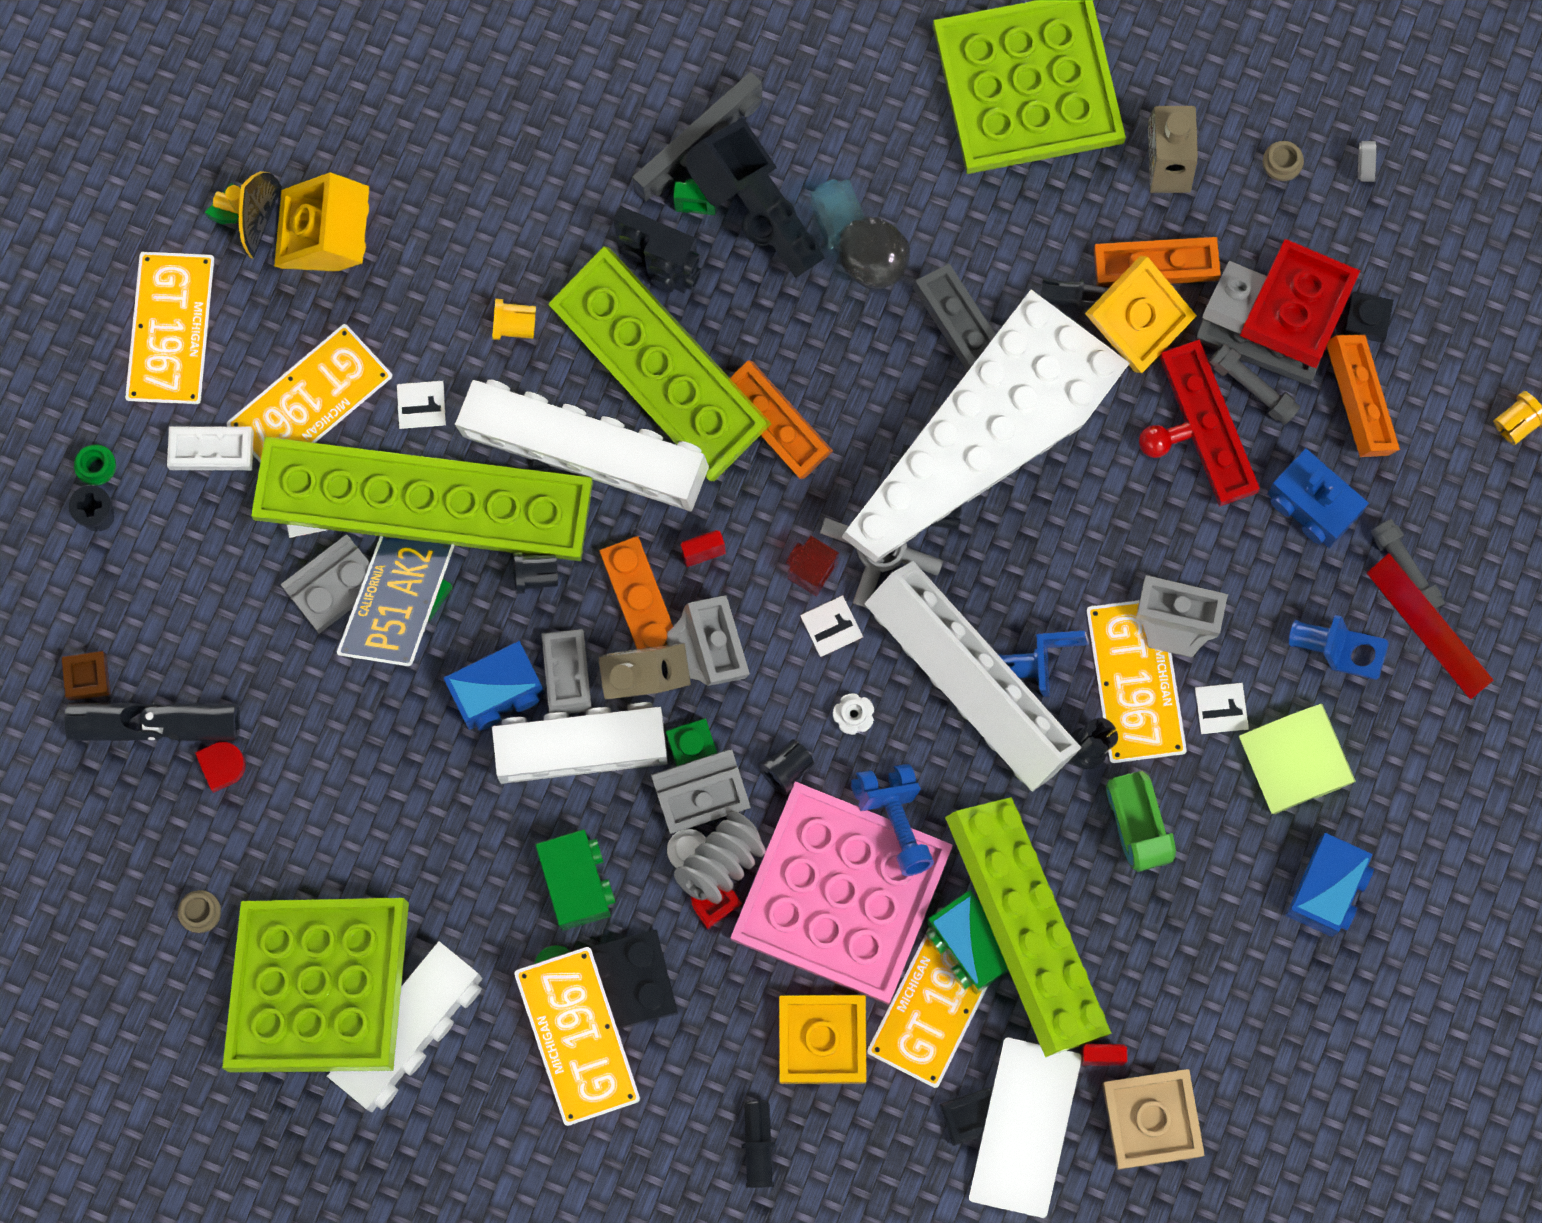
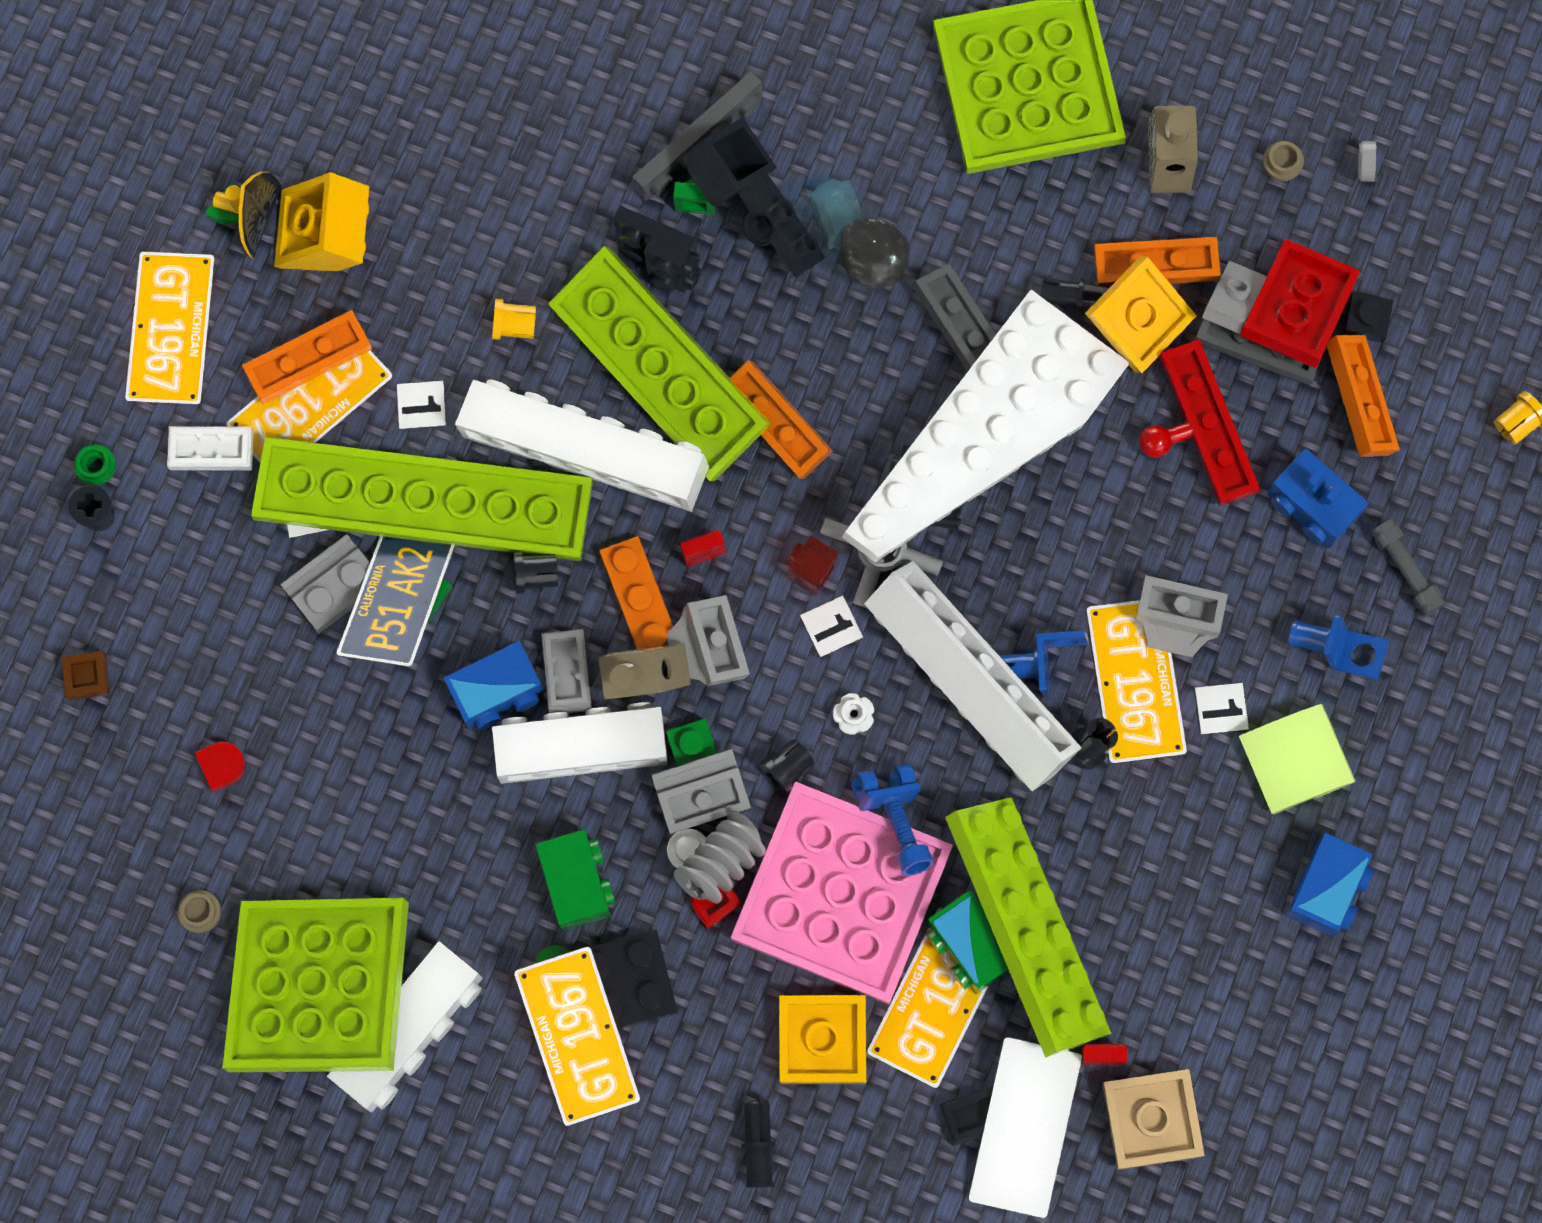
(173, 721): black piece -> none
(307, 357): none -> orange plate
(1140, 822): bright green animal -> none
(1281, 406): dark grey bar -> none
(1429, 626): red sticker -> none

